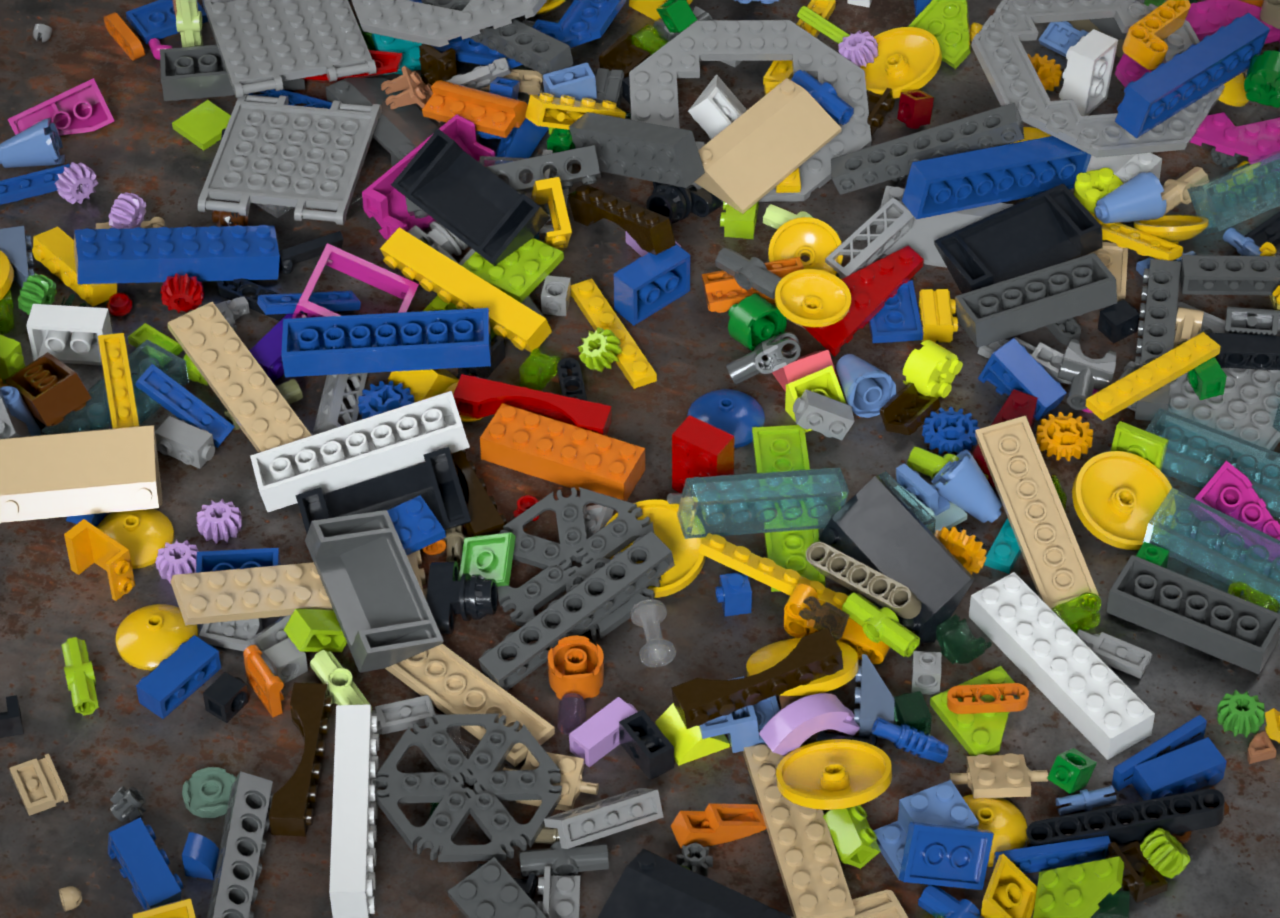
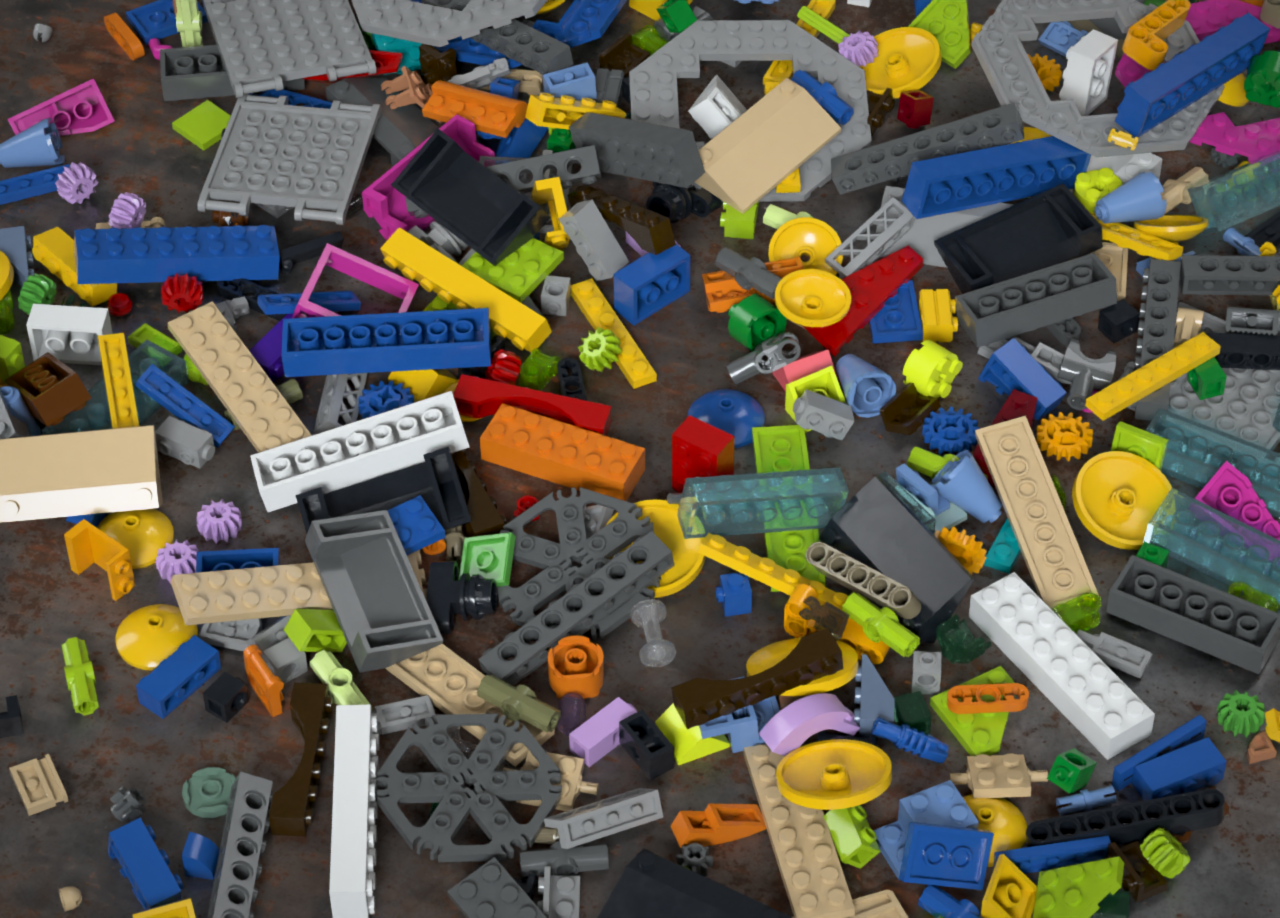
(504, 367): none -> red gear
(519, 703): none -> olive piece
(593, 240): none -> light grey brick
(1122, 139): none -> yellow piece

